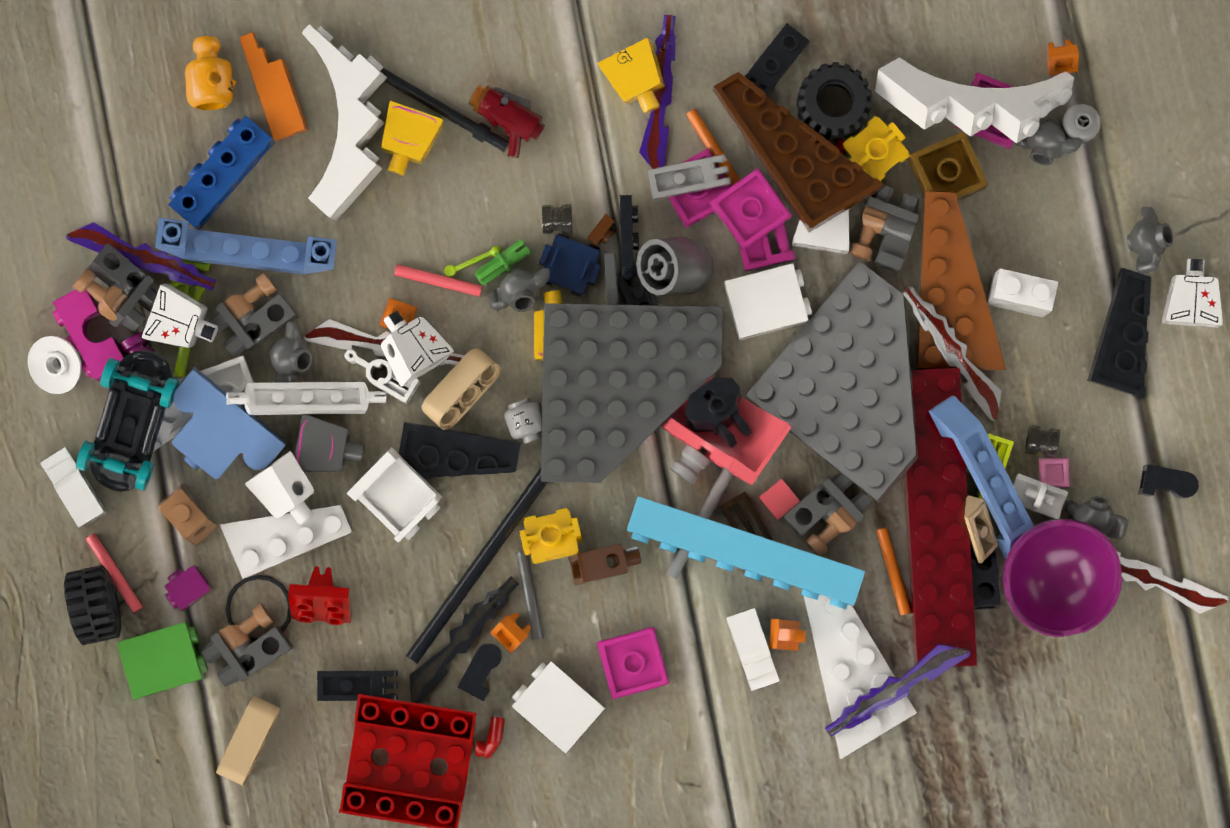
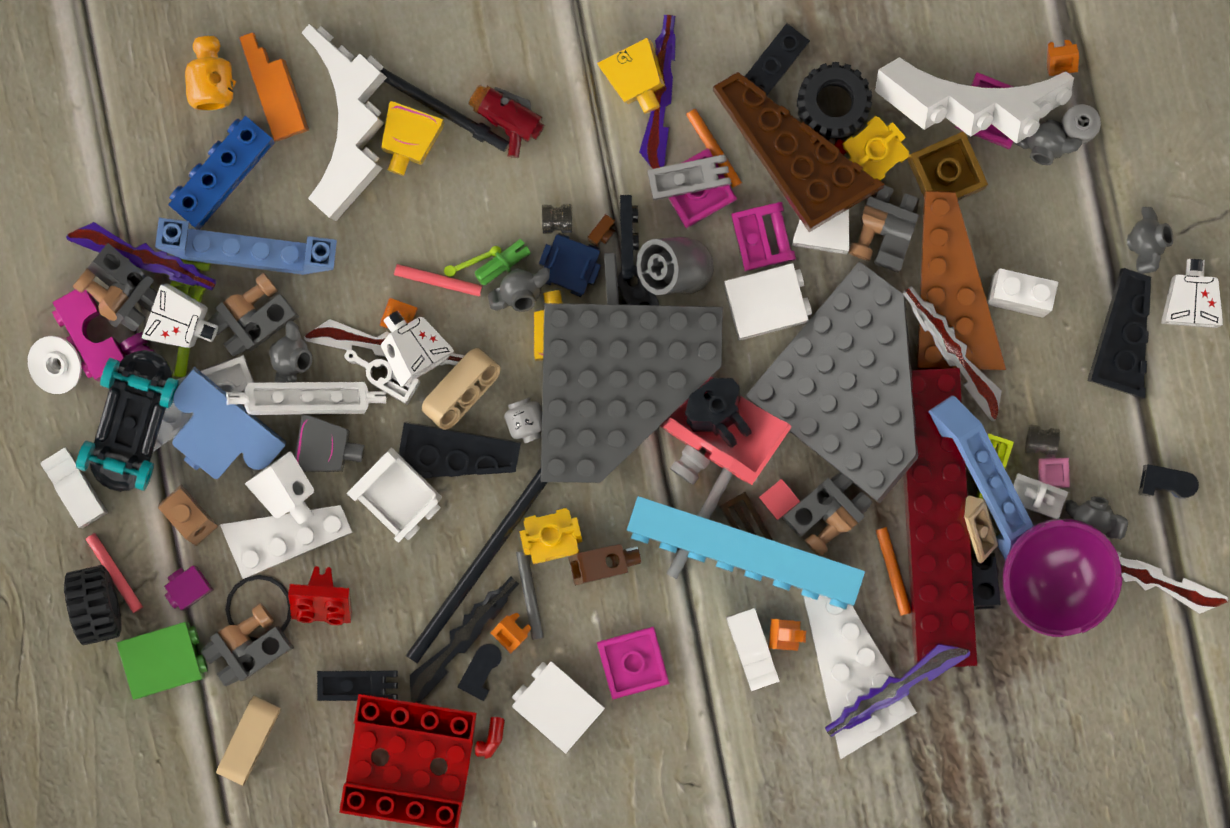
(750, 209): dark pink plate -> none

